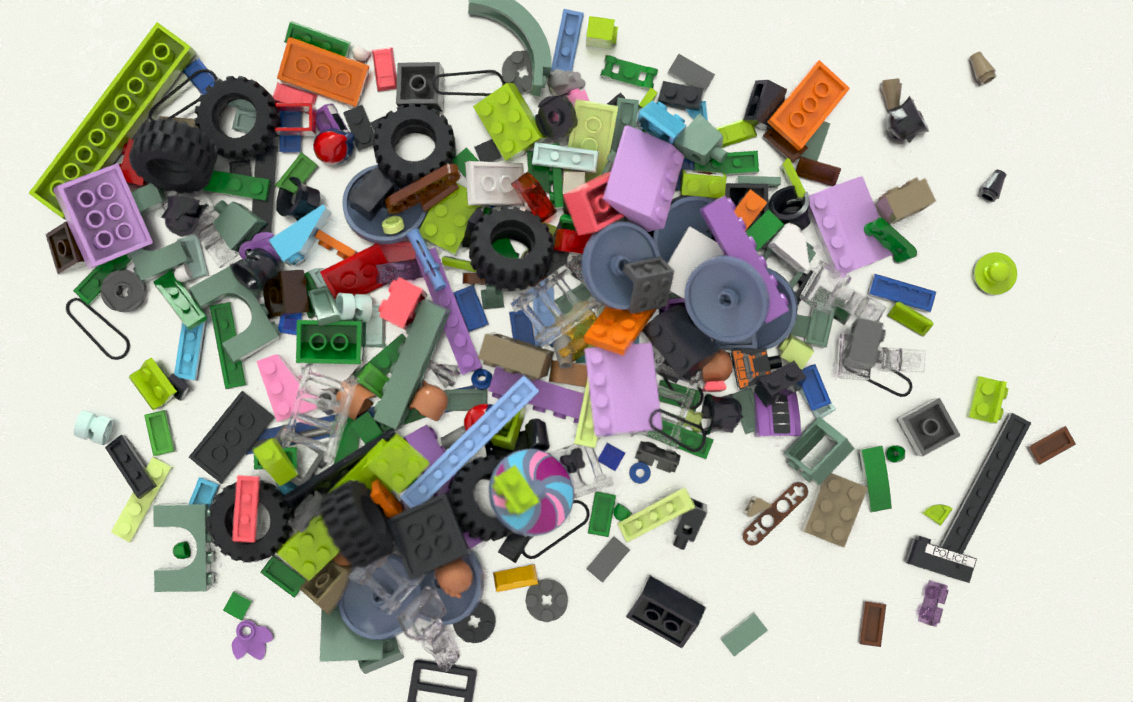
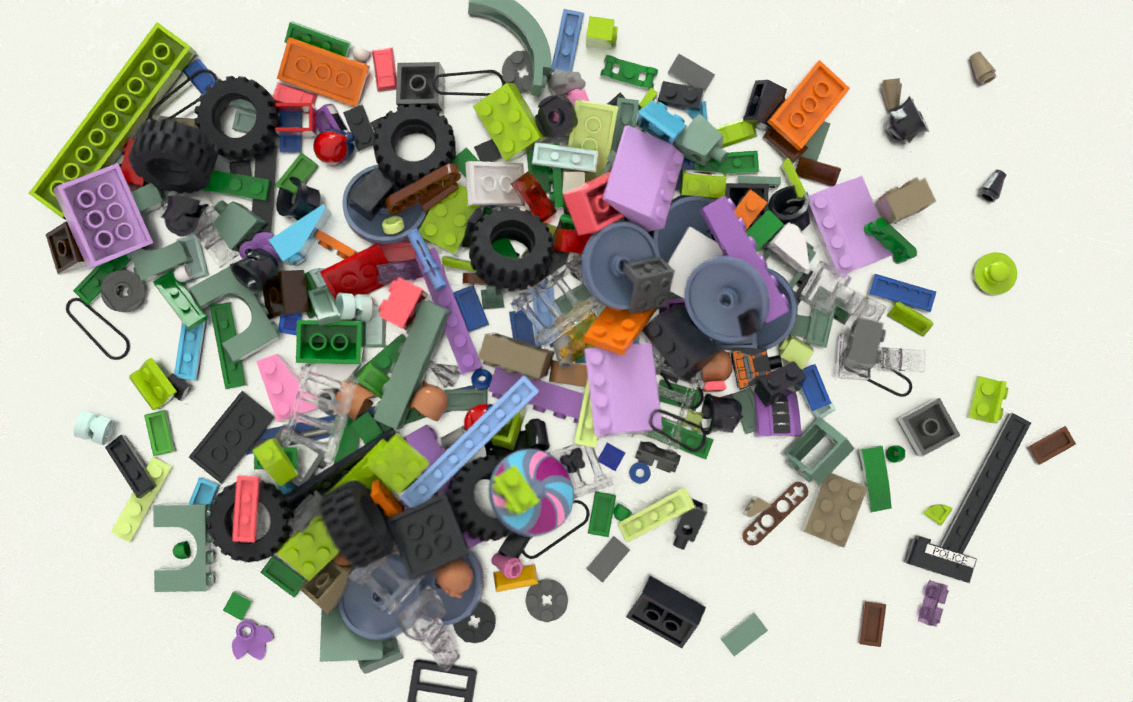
(507, 565): none -> bright pink cone
(749, 322): none -> black tile

